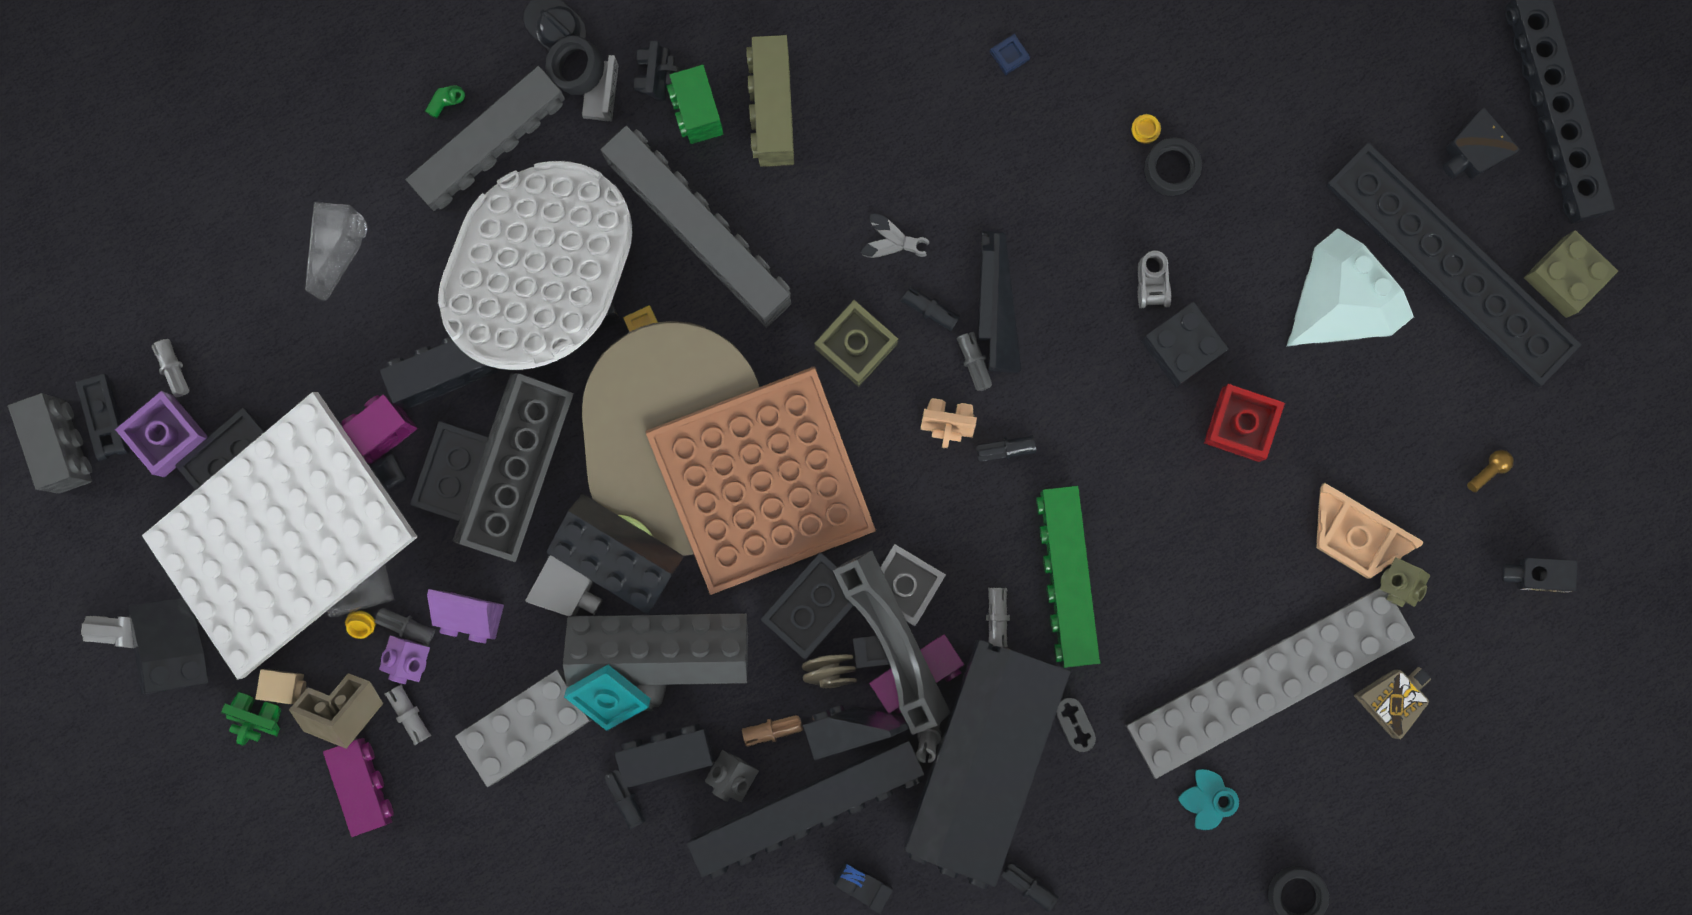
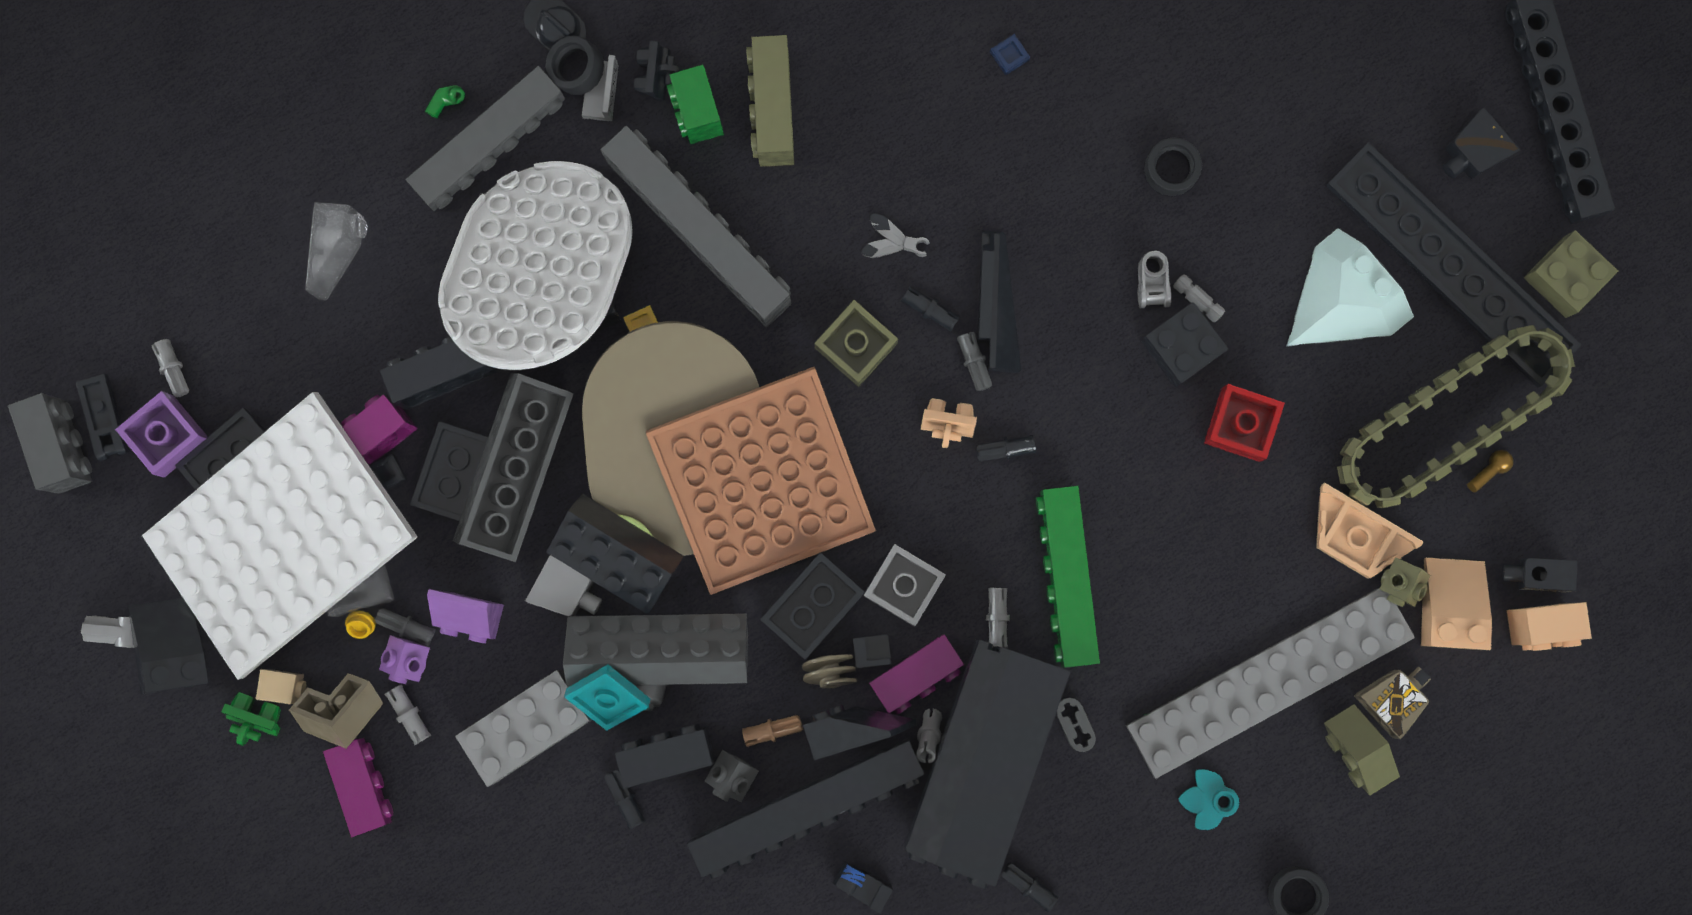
(916, 687): dark grey arch -> none
(1146, 128): yellow plate -> none
(1199, 297): none -> light grey axle
(1363, 750): none -> olive brick
(1456, 605): none -> light nougat slope
(1555, 624): none -> light nougat brick
(1560, 360): none -> olive piece

